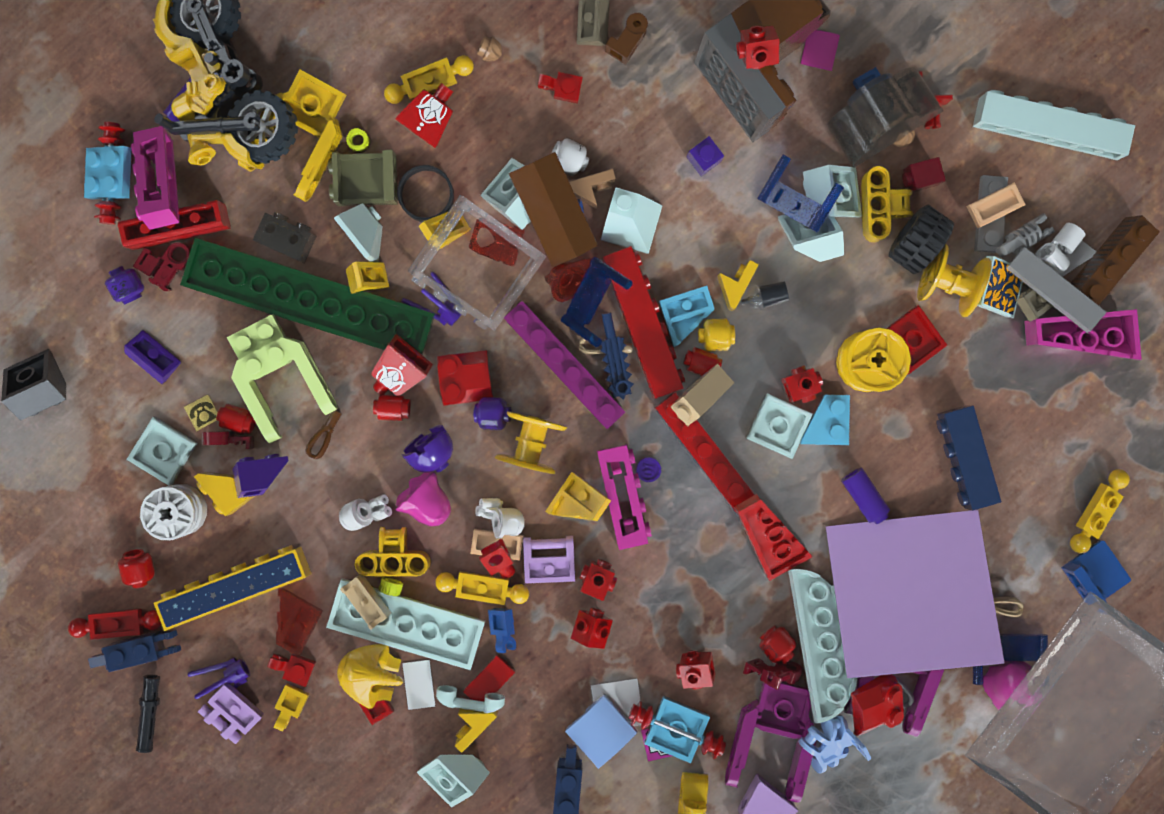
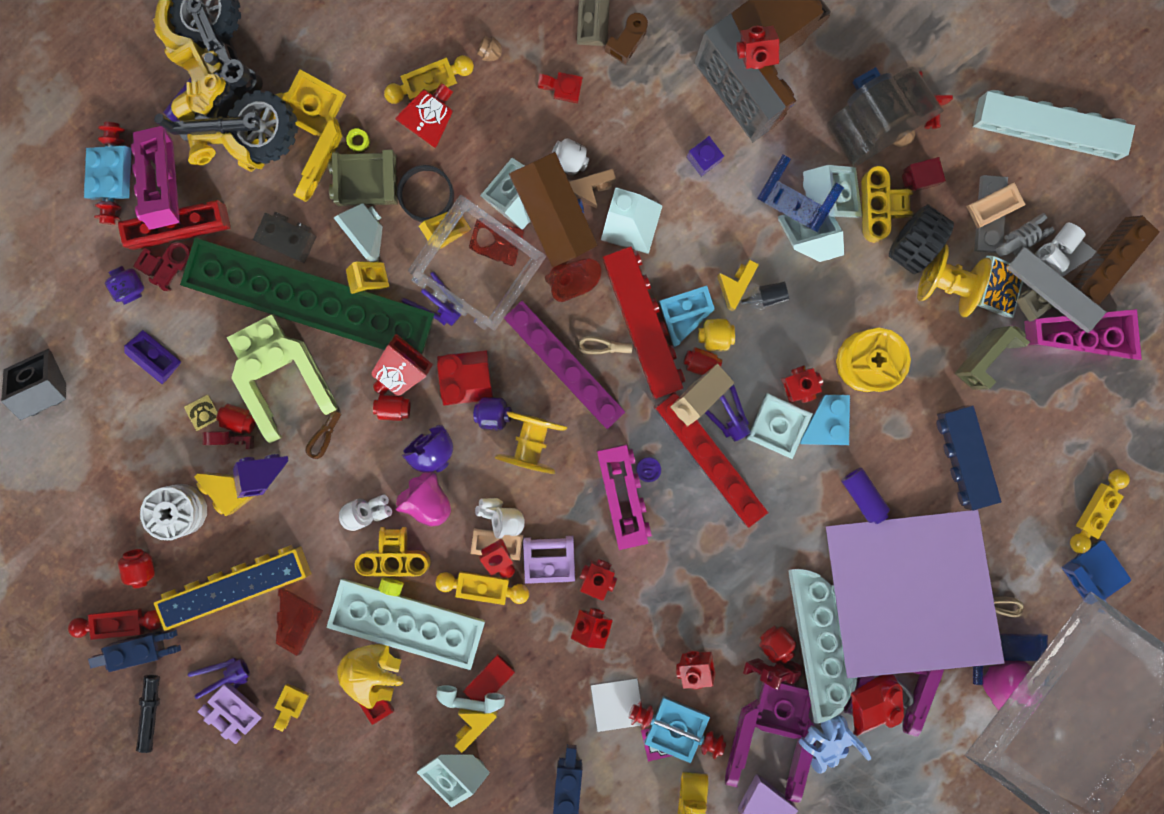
(162, 451): light aqua tile -> none
(297, 668): red plate -> none
(366, 601): tan hinge -> none
(418, 684): white sticker -> none
(502, 626): blue plate -> none
(578, 500): yellow wing -> none
(590, 296): clear blue plate -> none
(601, 731): light blue slope -> none
(613, 347): dark blue piece -> none
(737, 425): none -> dark purple plant
(771, 540): red wing -> none
(820, 50): dark pink sticker -> none
(919, 336): red tile -> none
(973, 369): none -> olive panel

